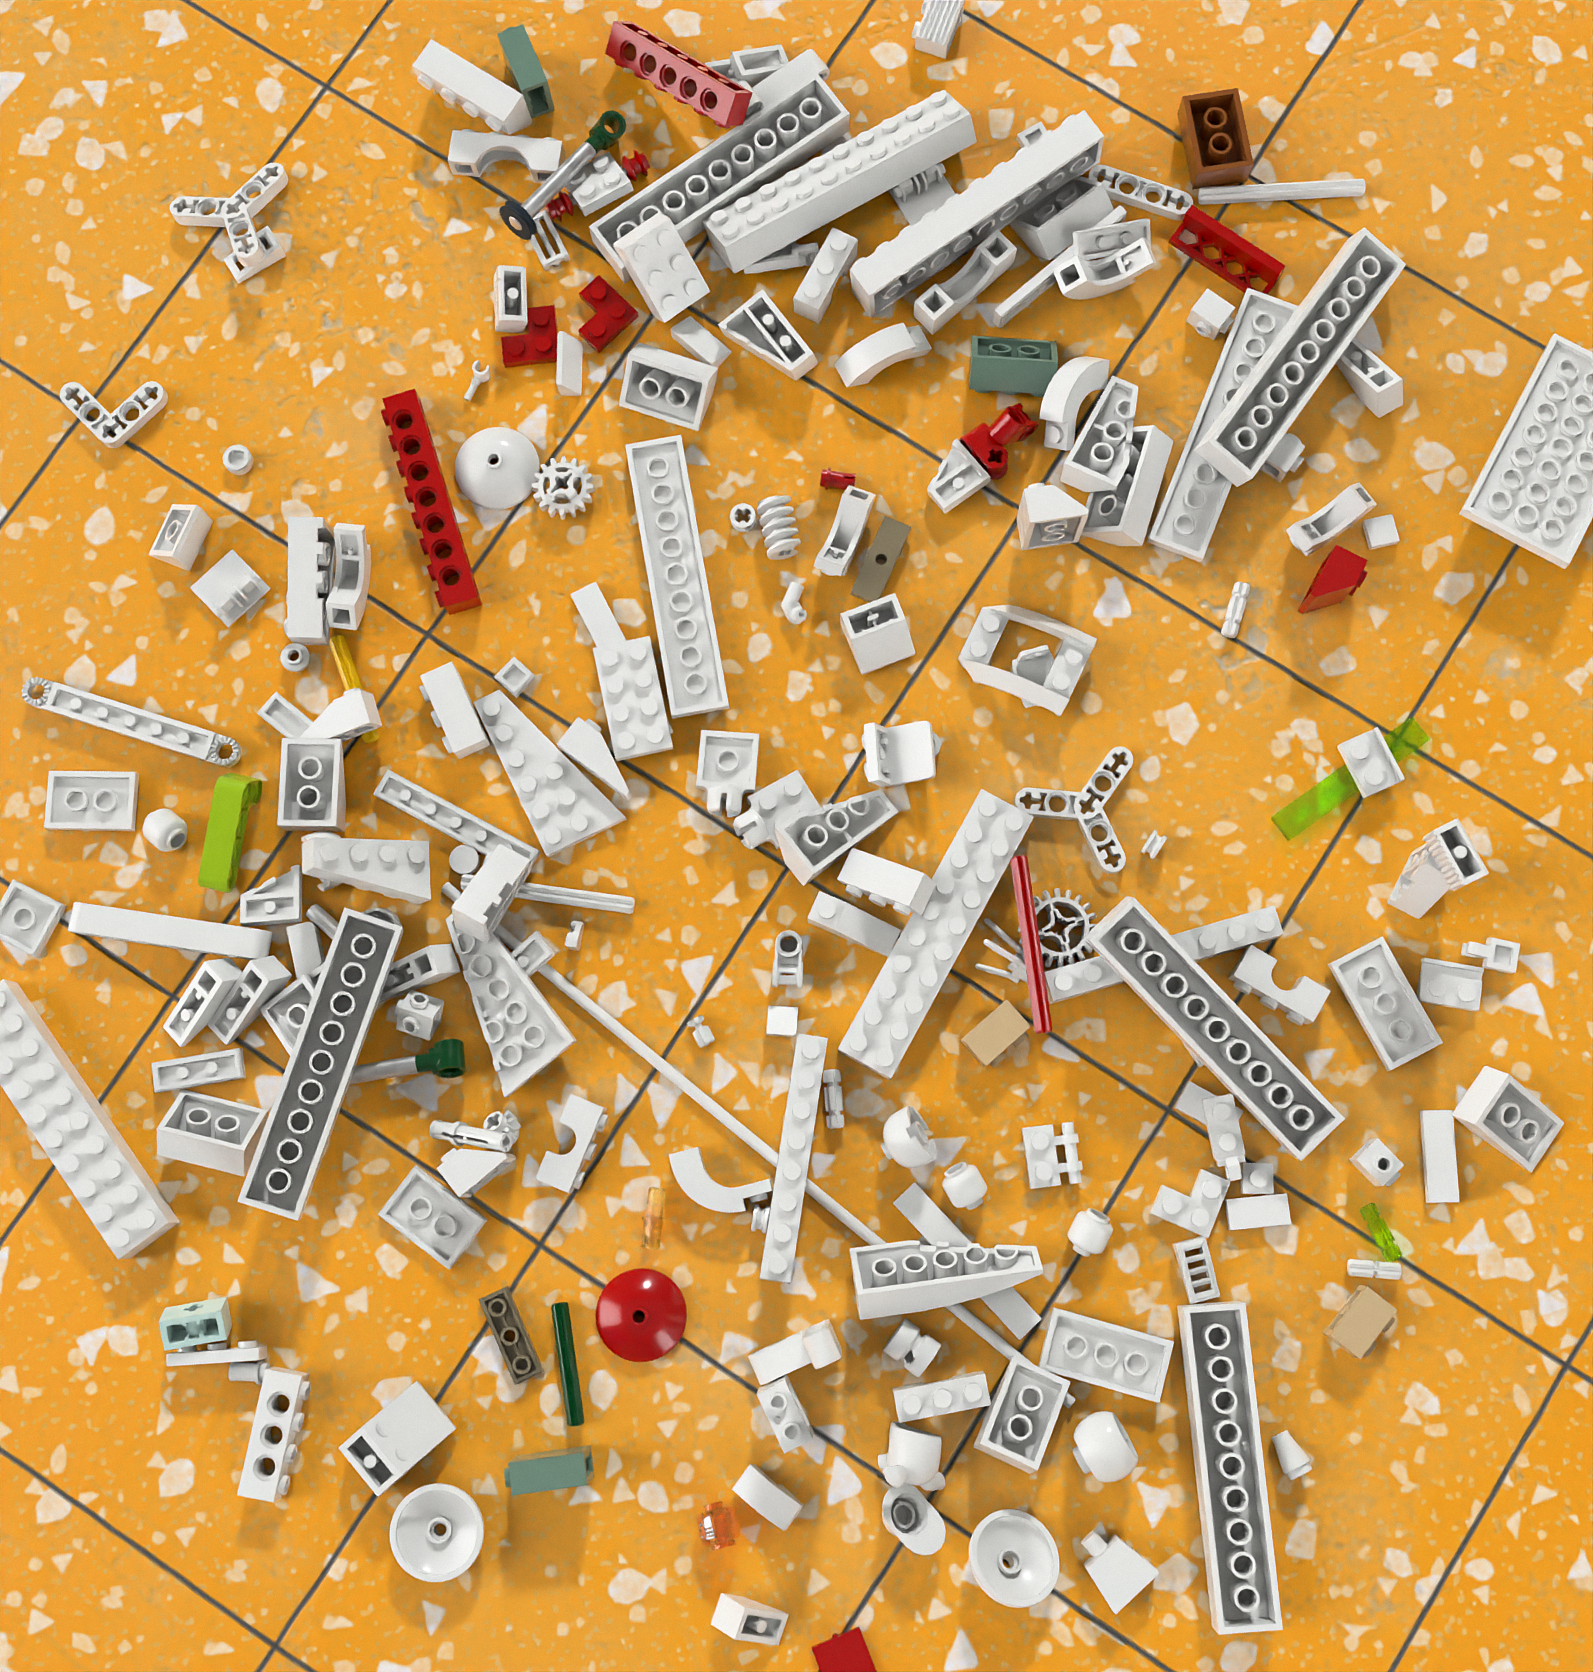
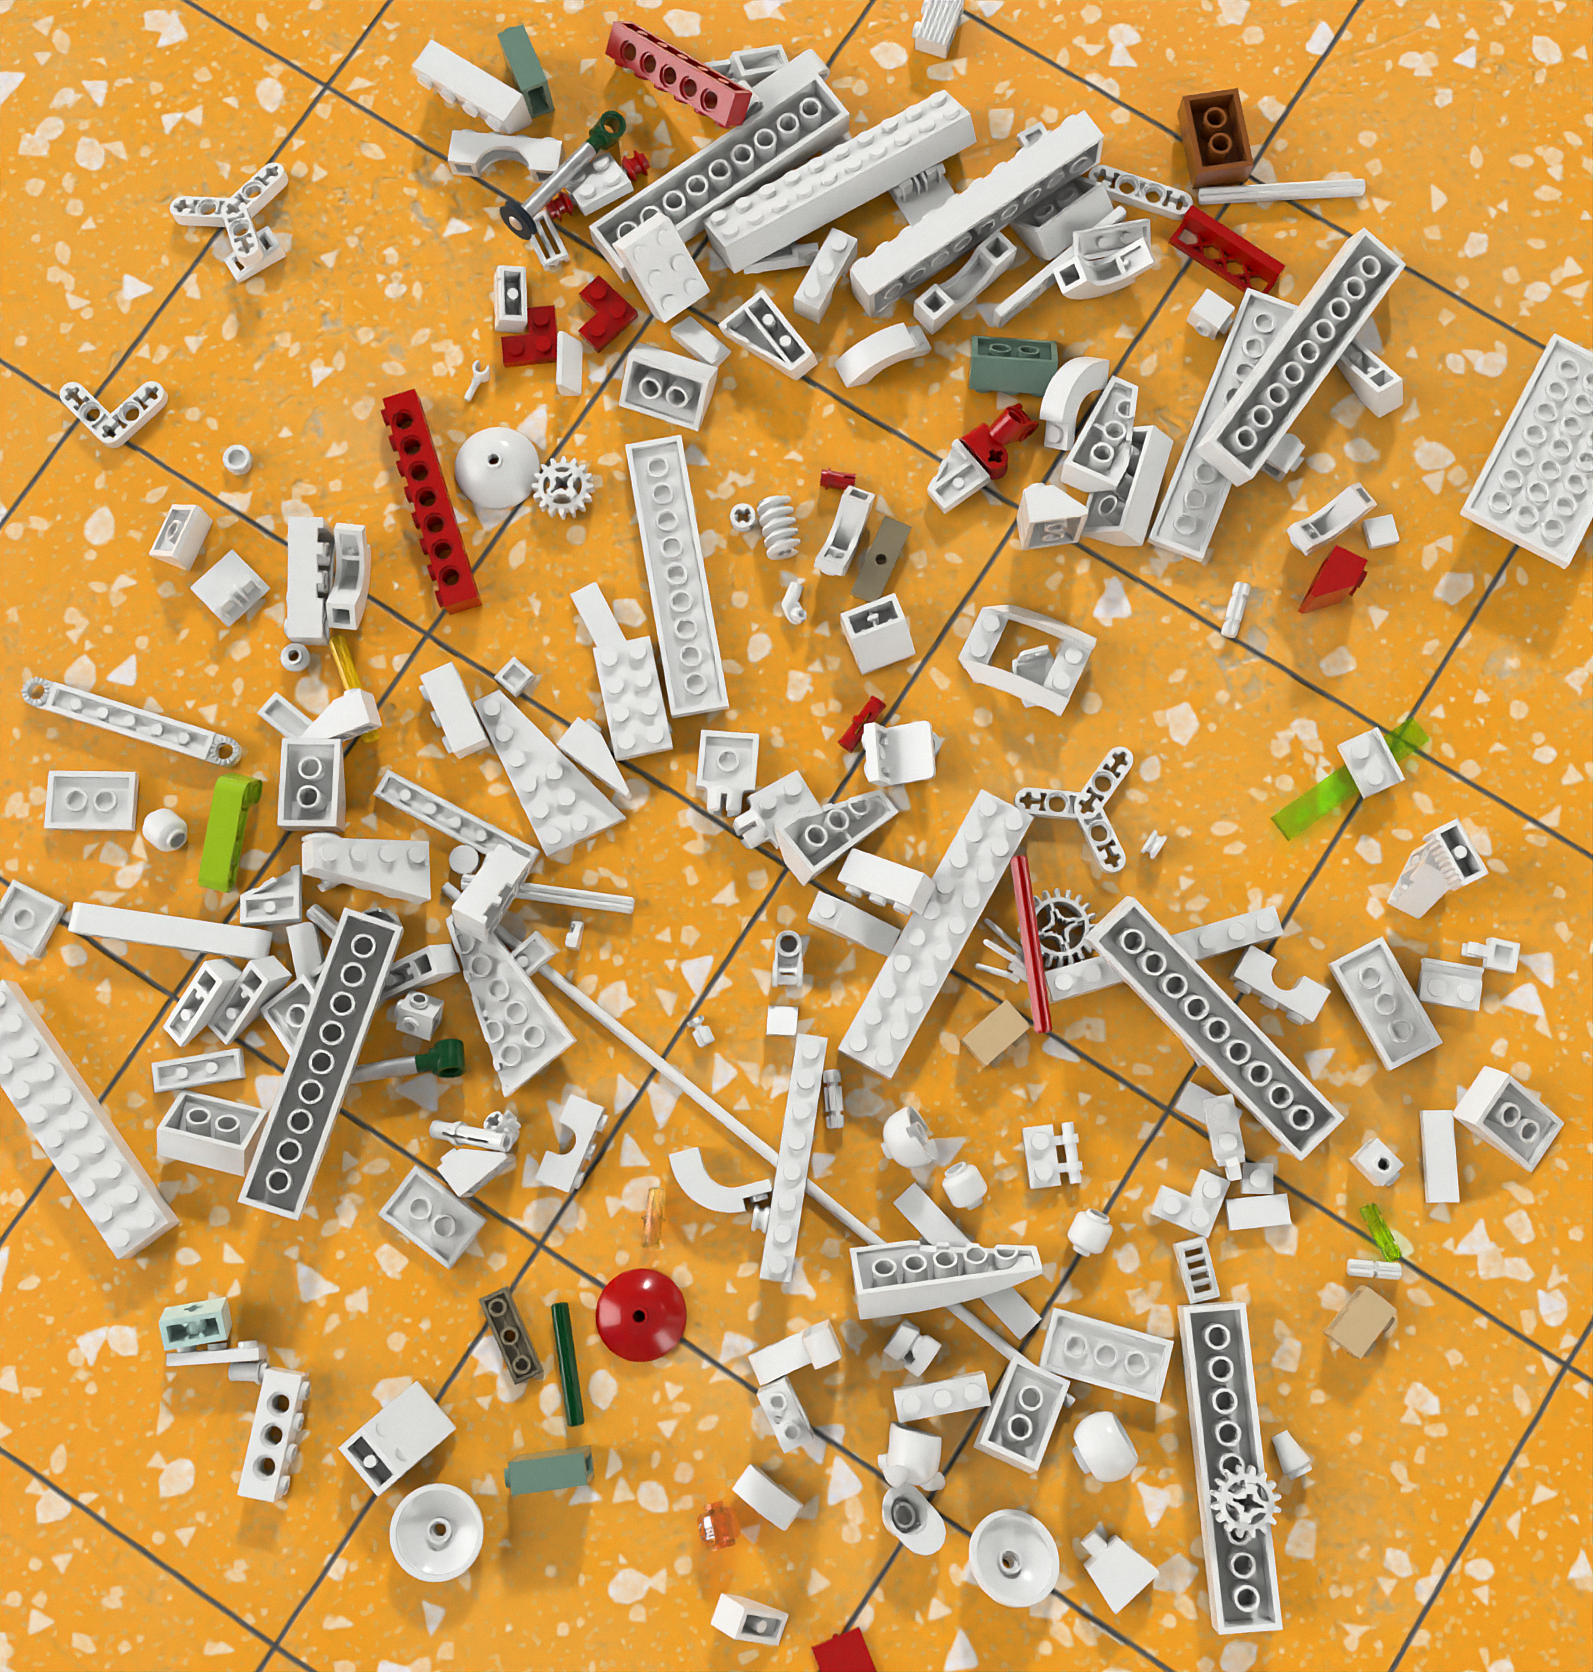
(850, 739): none -> red pin
(1246, 1488): none -> white gear

